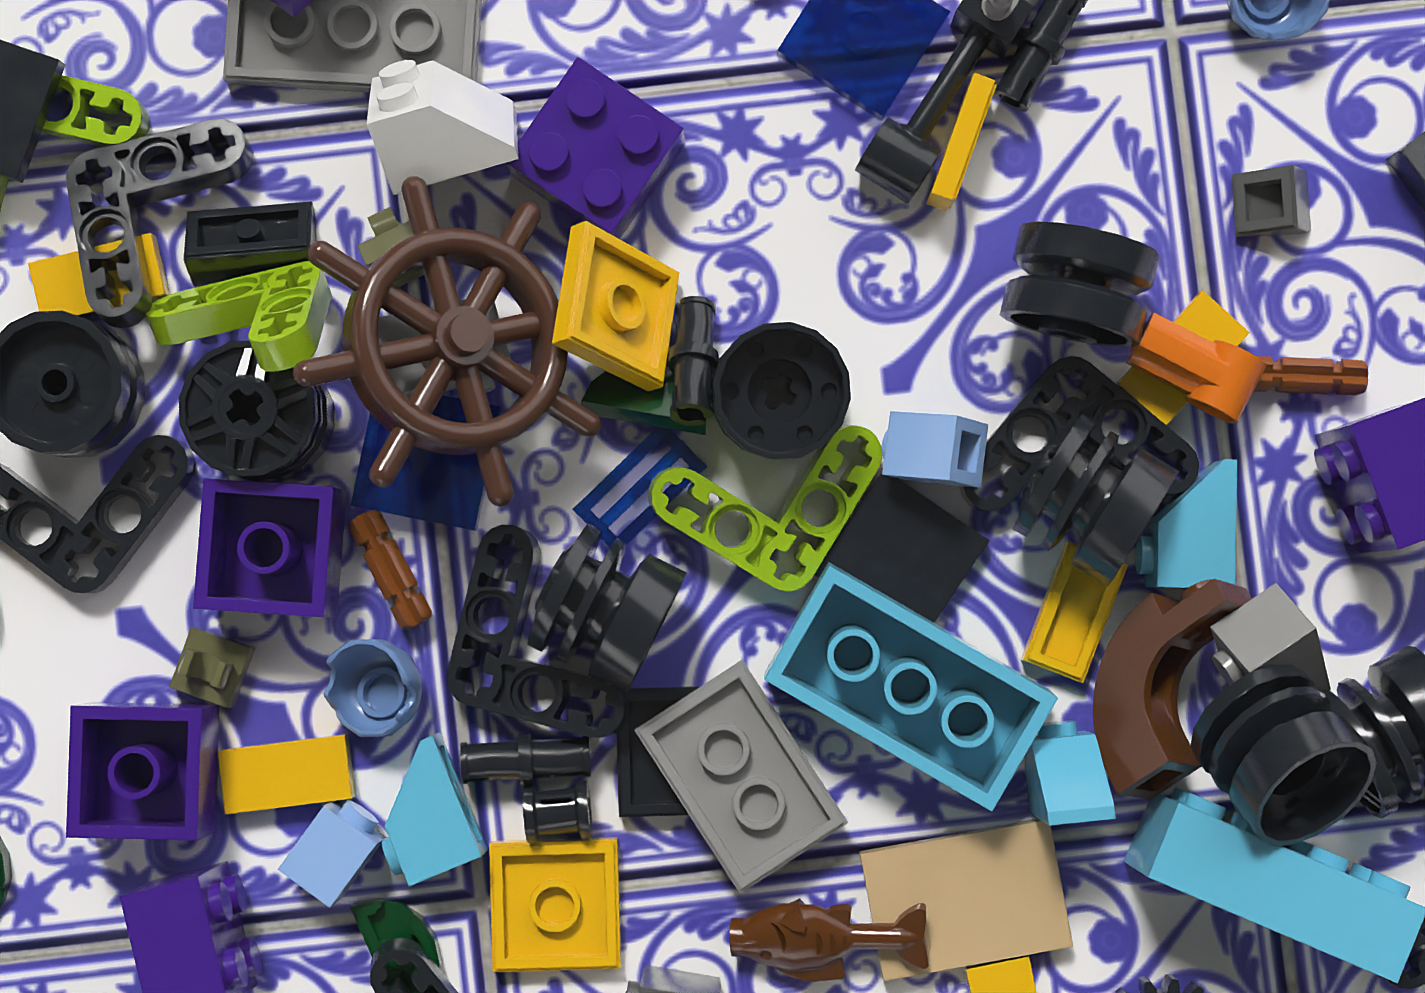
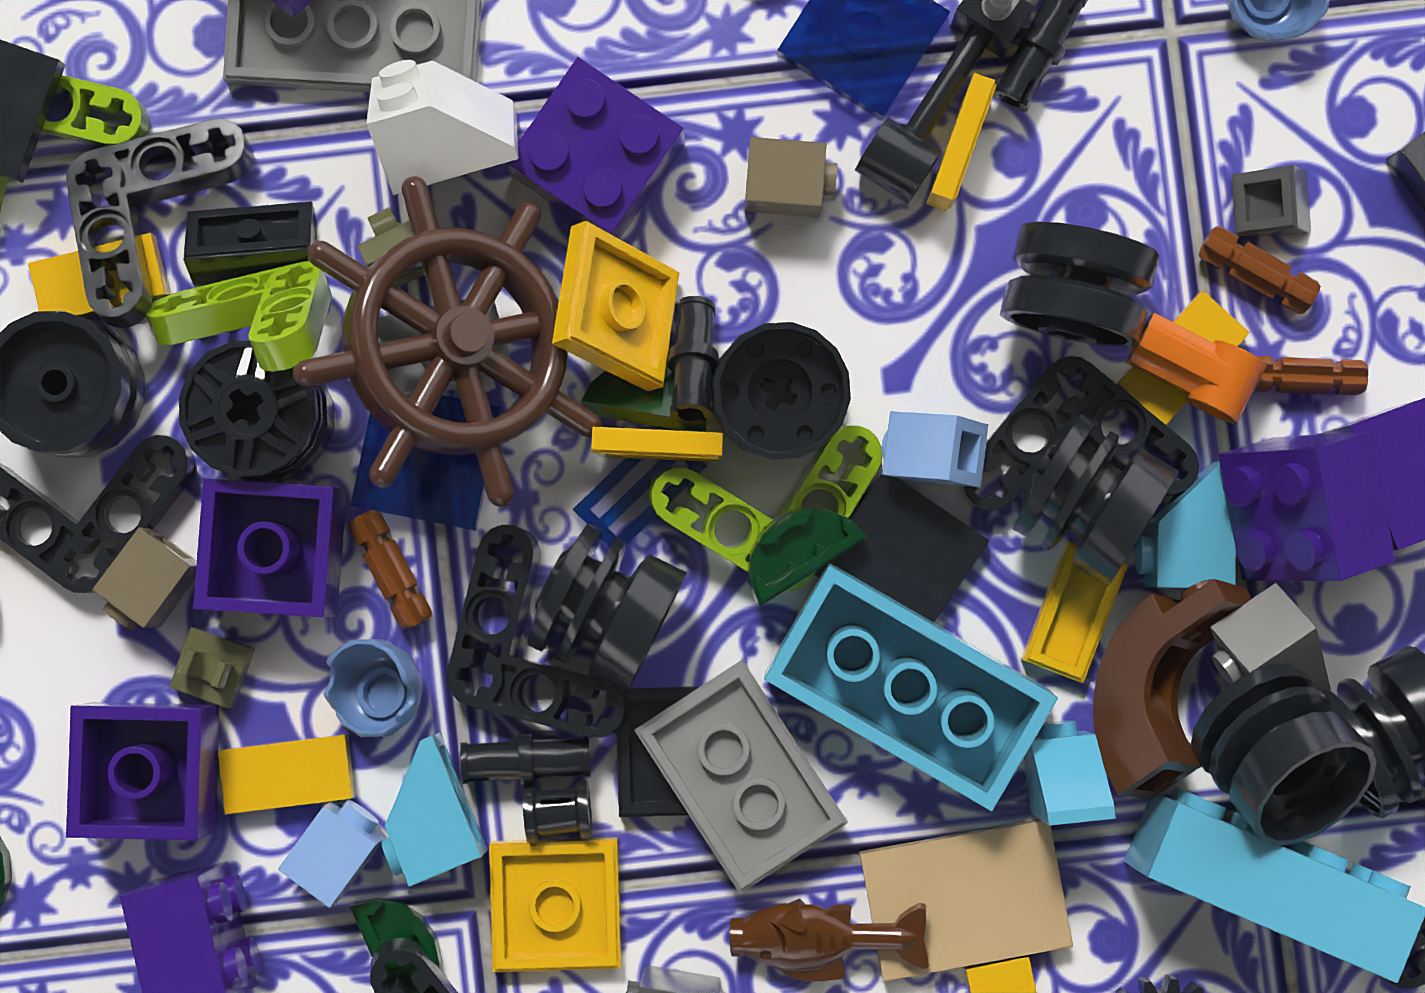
(146, 580): none -> dark tan brick
(657, 444): none -> yellow tile
(788, 177): none -> dark tan brick
(797, 547): none -> dark green tile
(1259, 270): none -> dark orange axle
(1307, 507): none -> dark purple brick

